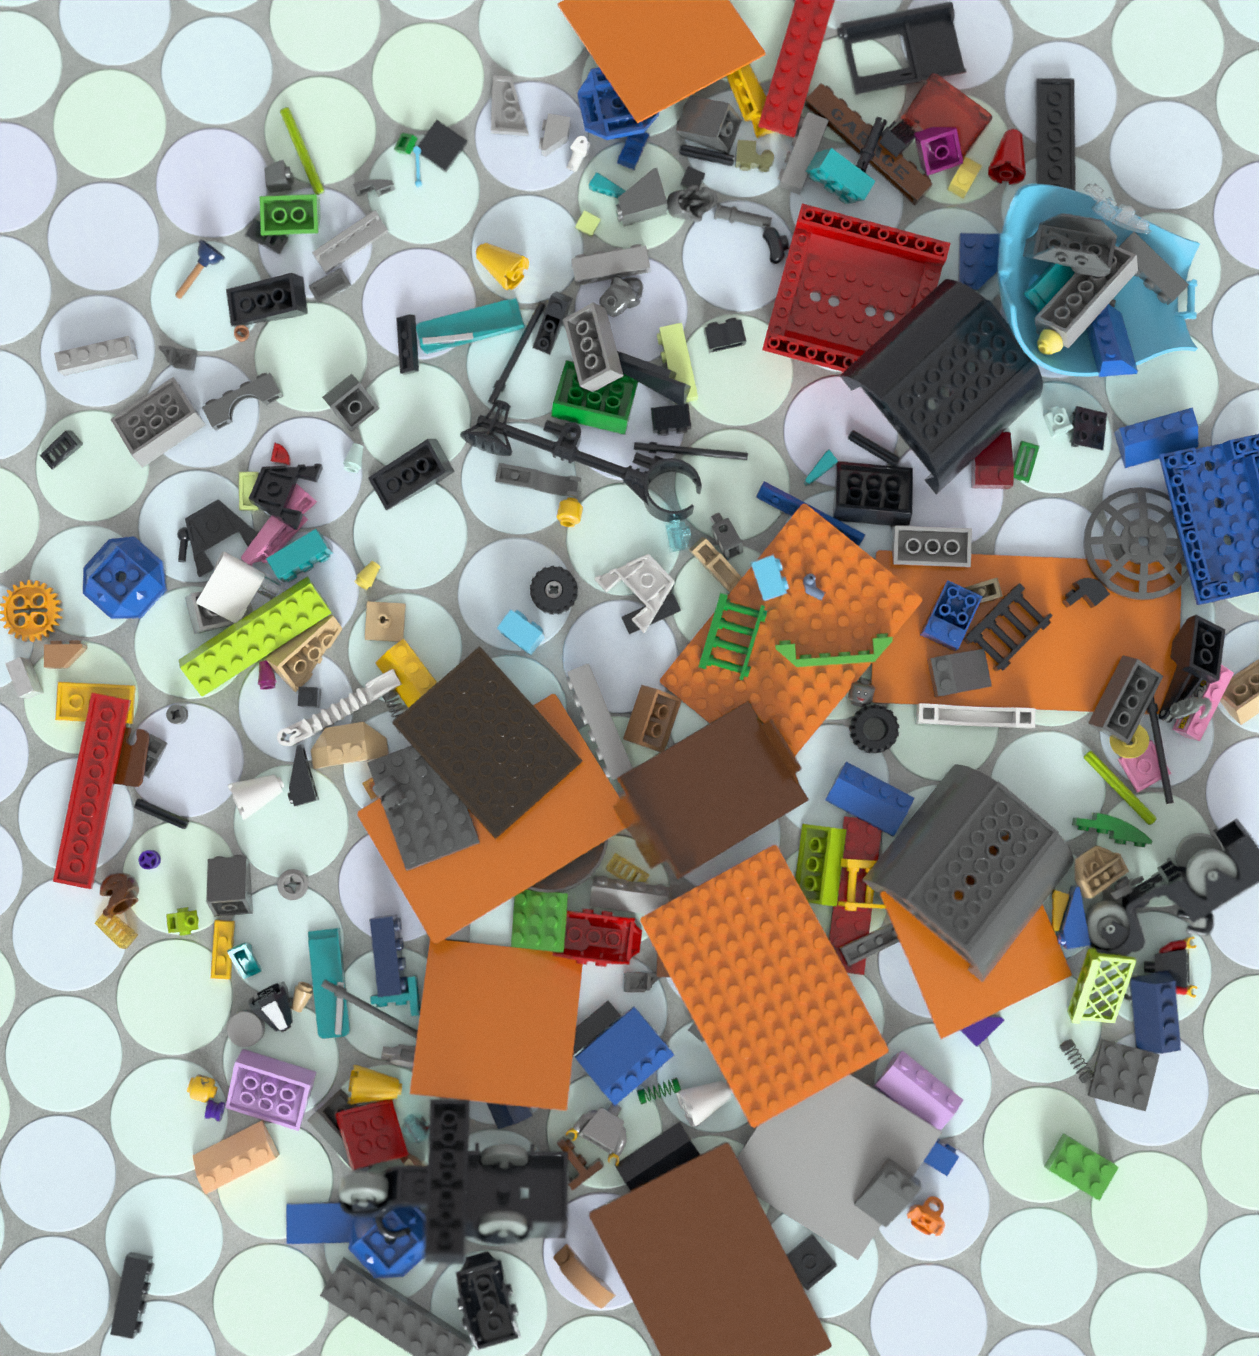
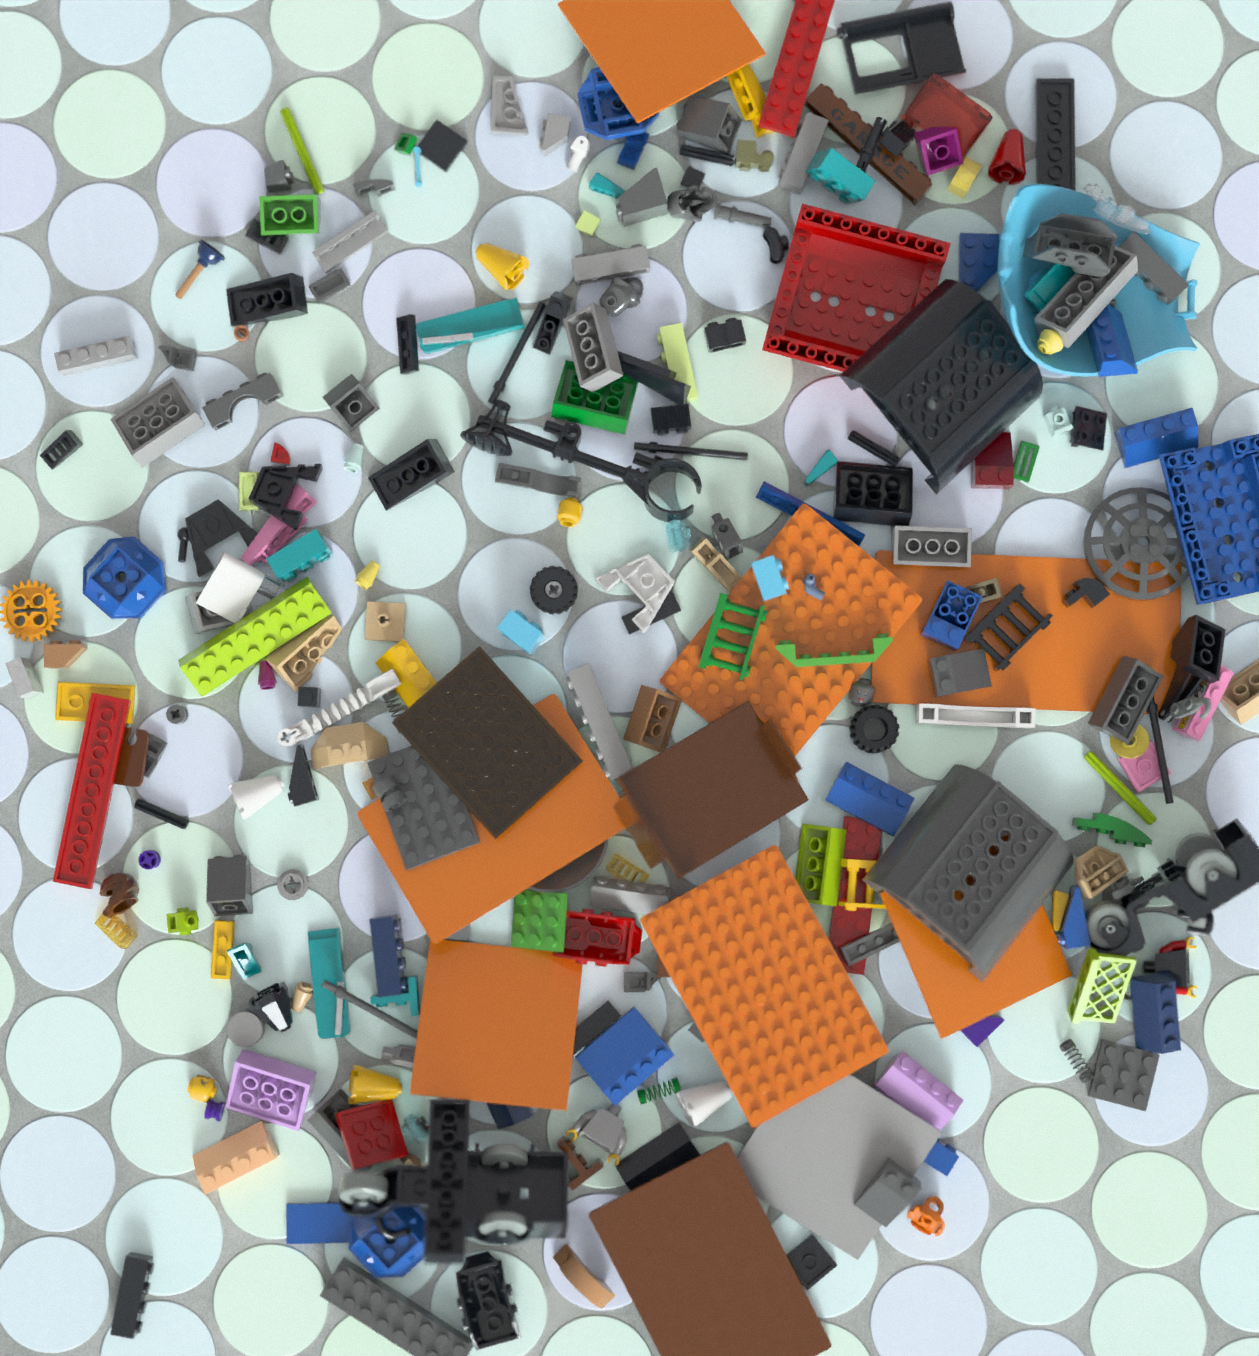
(1081, 1166): bright green brick -> none

